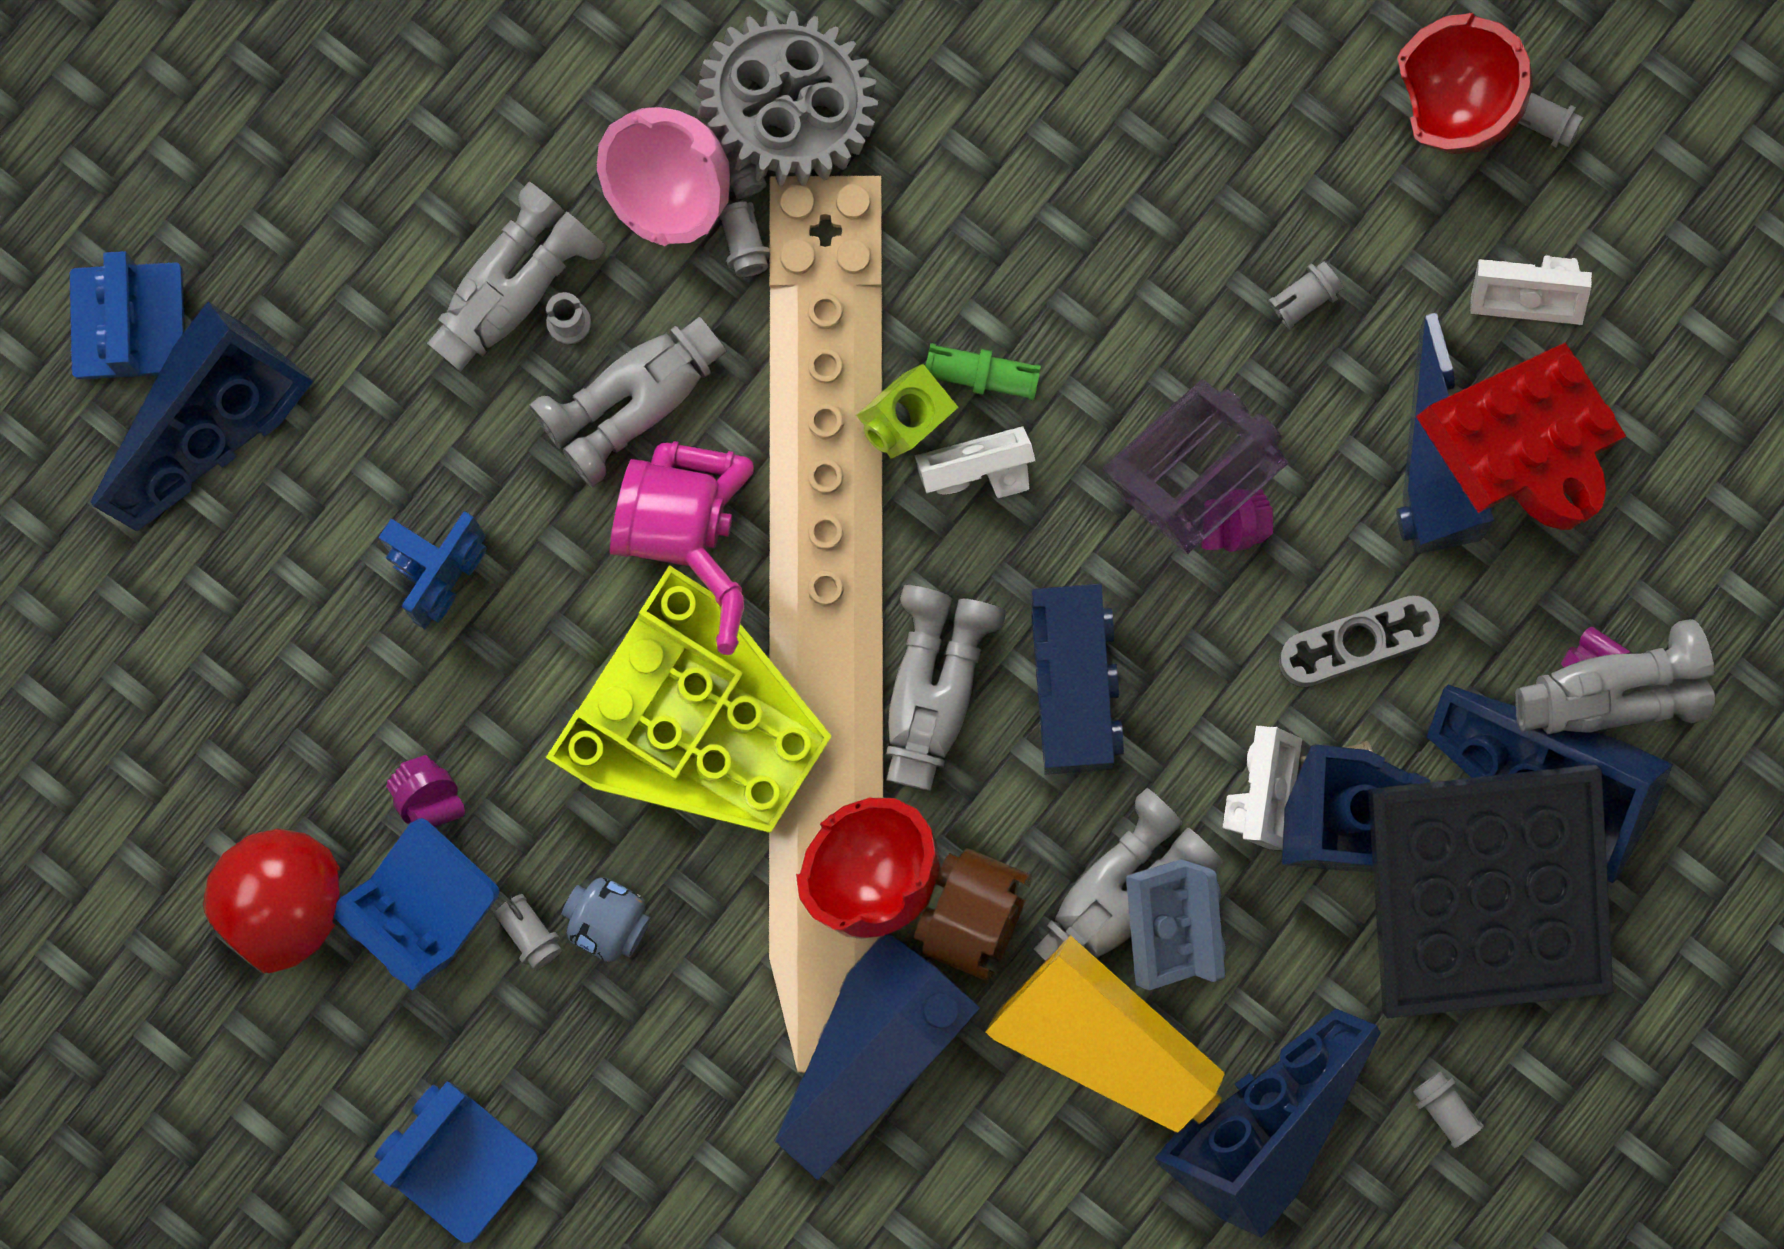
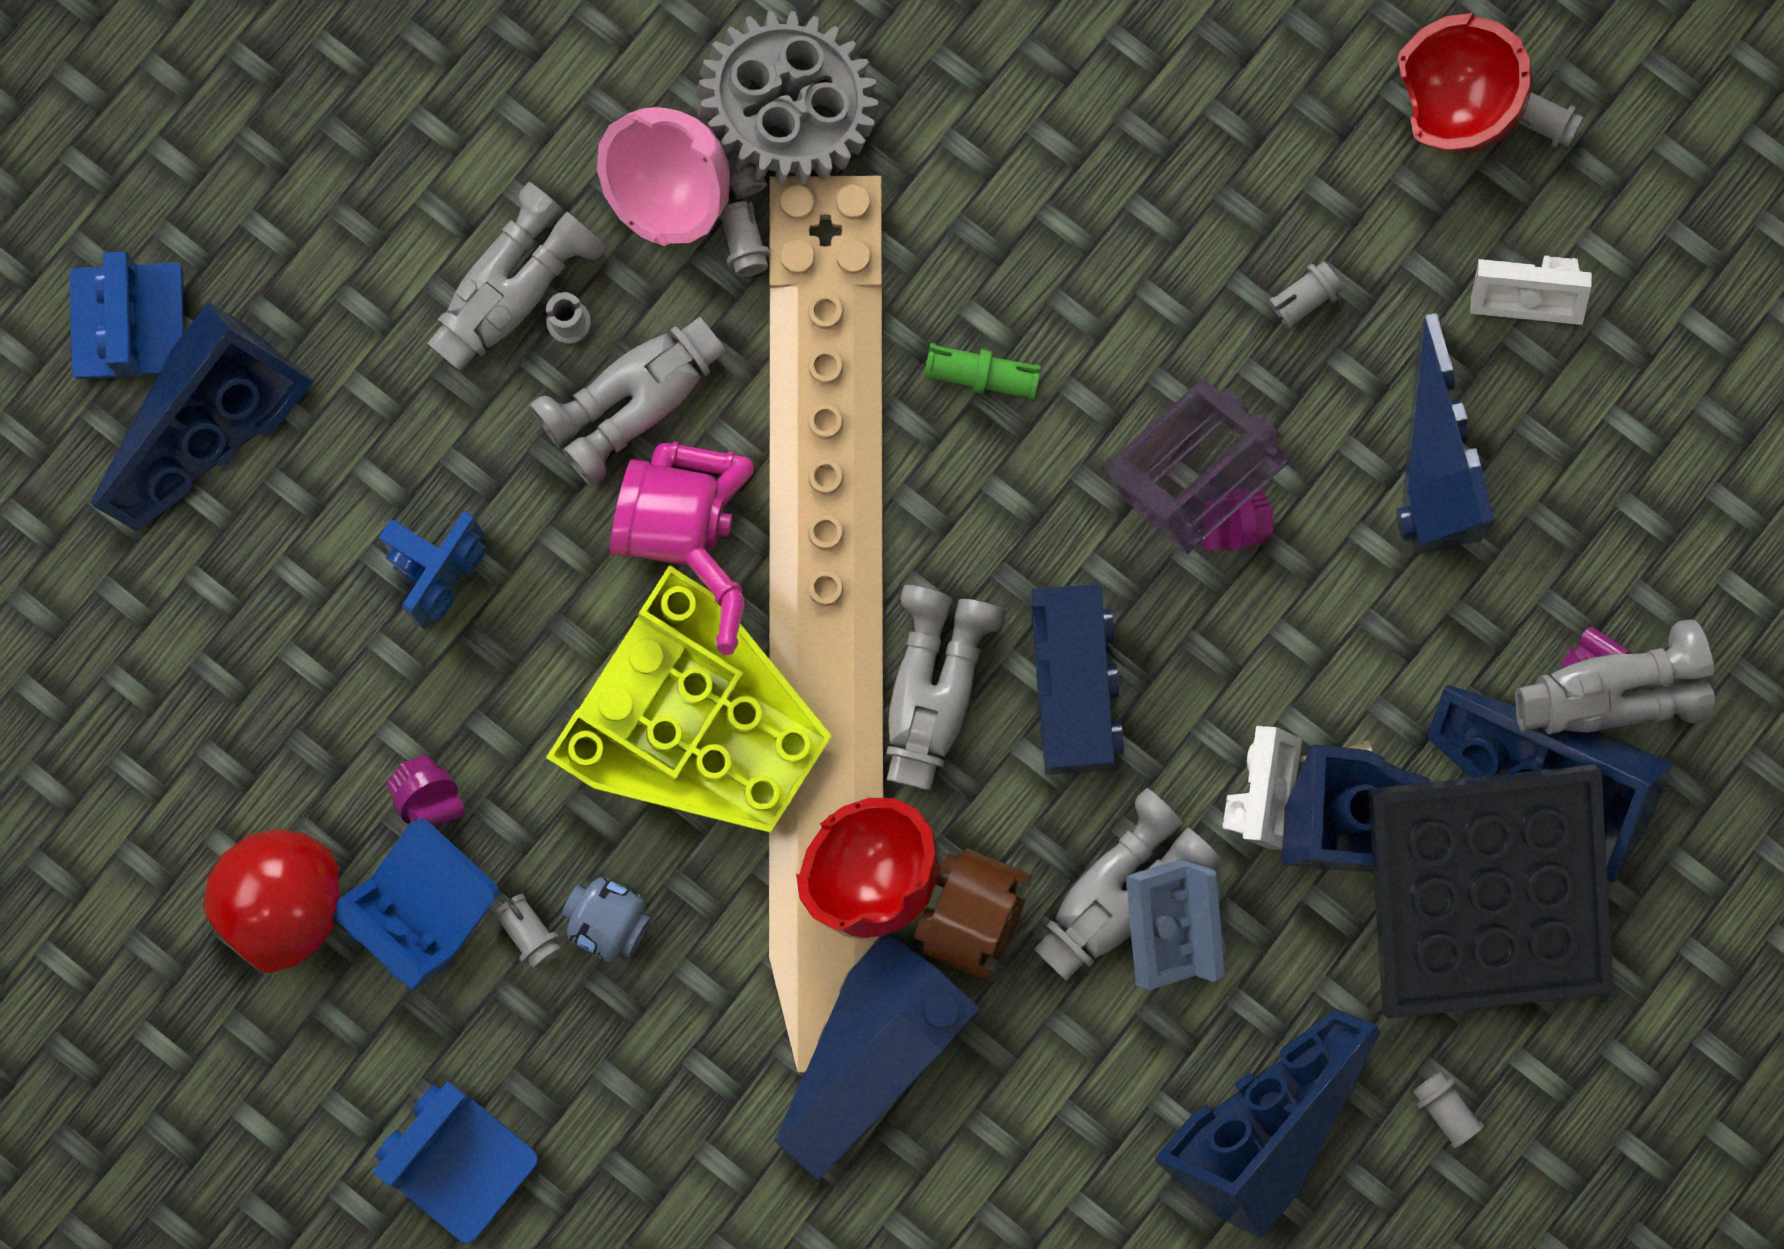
(927, 408): lime brick -> none
(998, 455): white hinge -> none
(1108, 1039): yellow slope -> none
(1394, 614): light grey beam -> none
(1529, 438): red plate -> none

